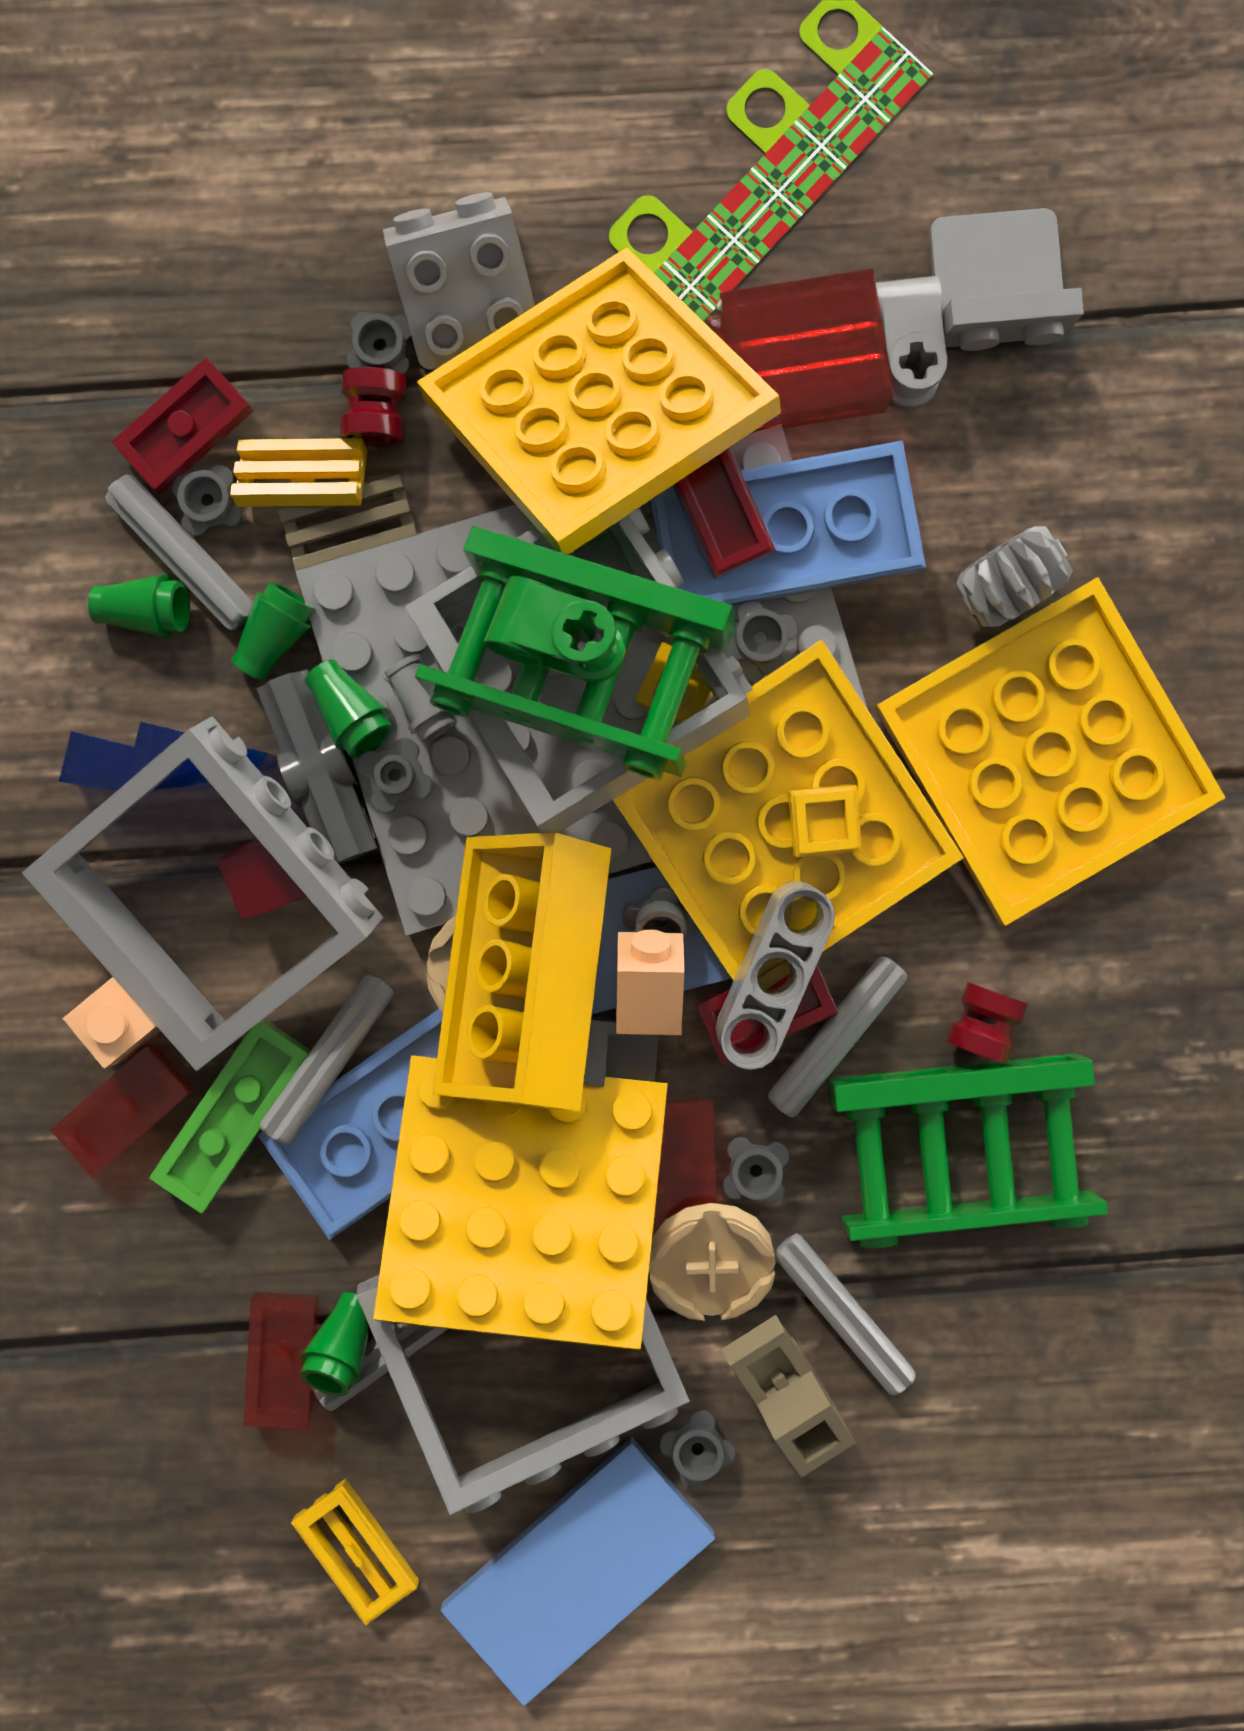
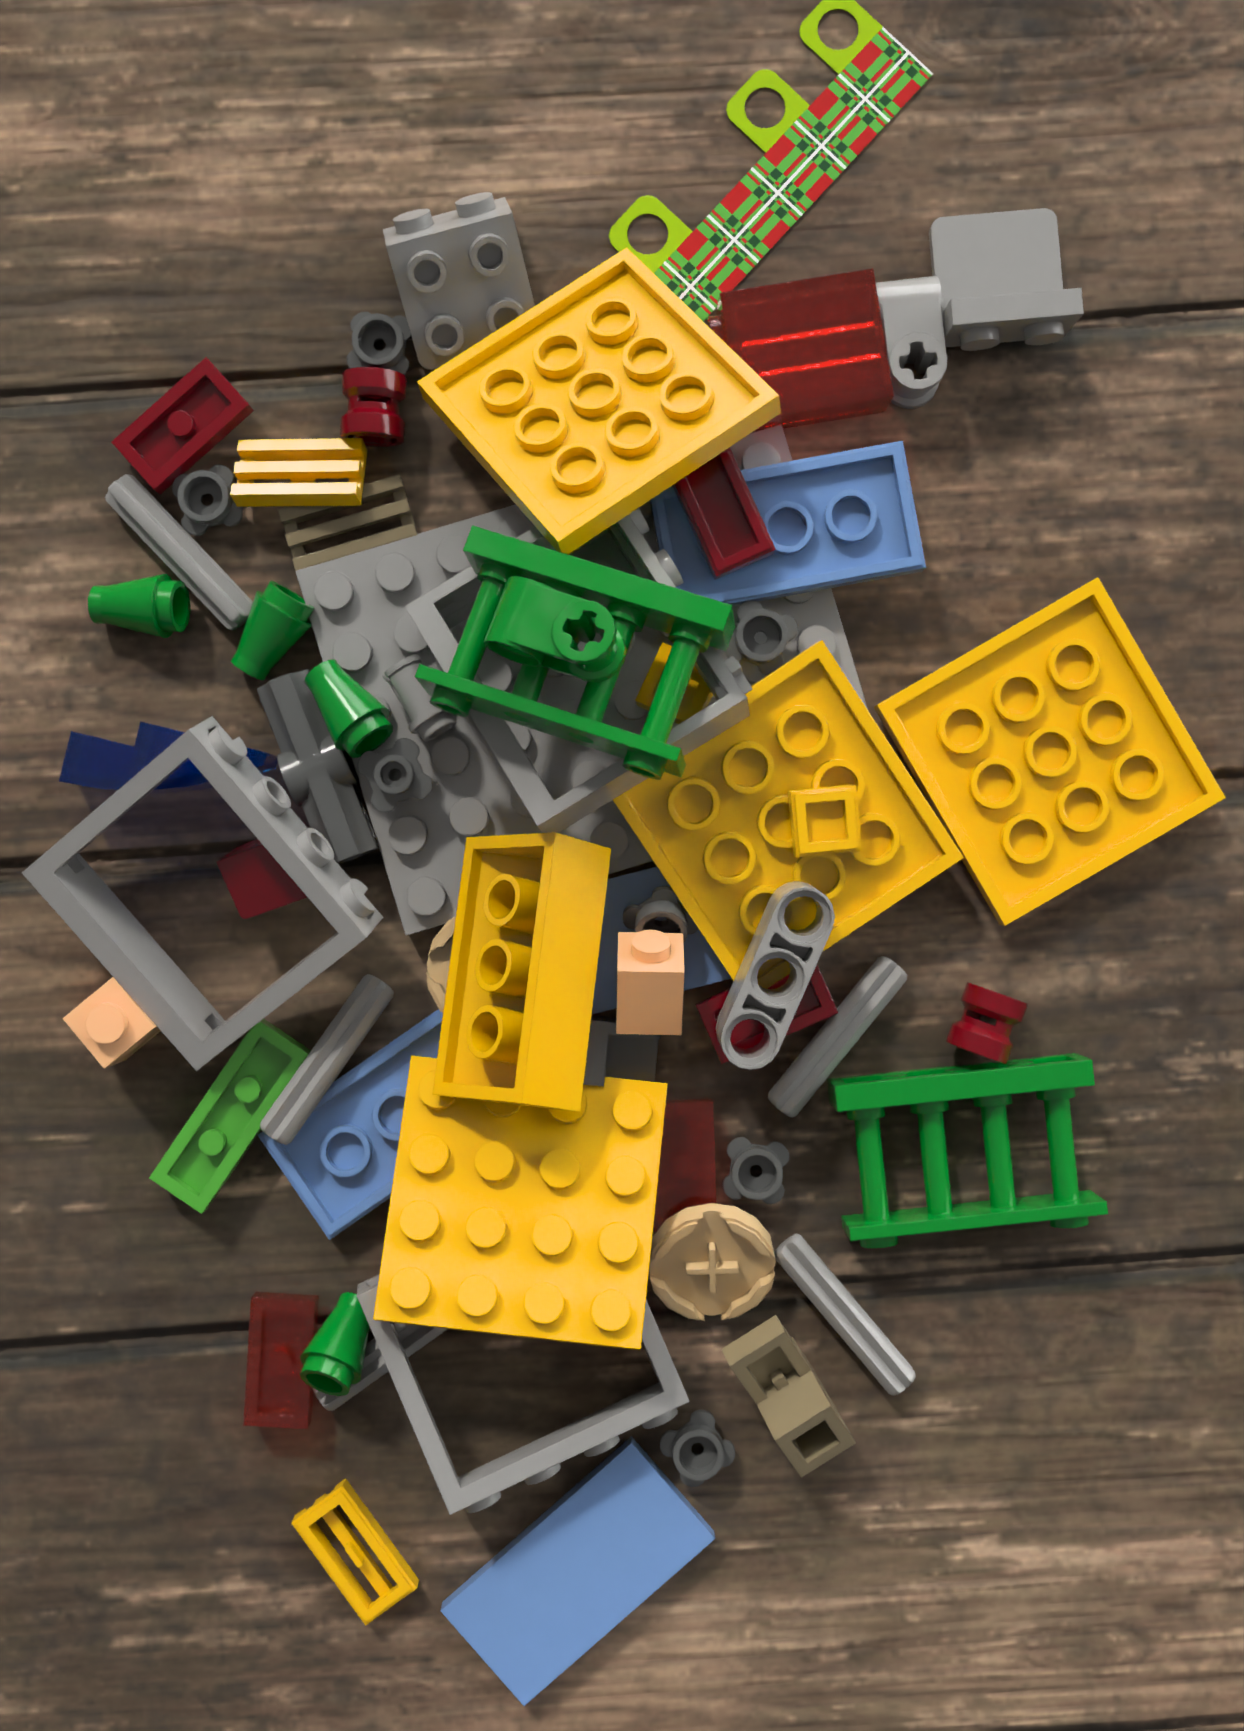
(122, 1110): clear red plate -> none
(1014, 576): light grey gear -> none

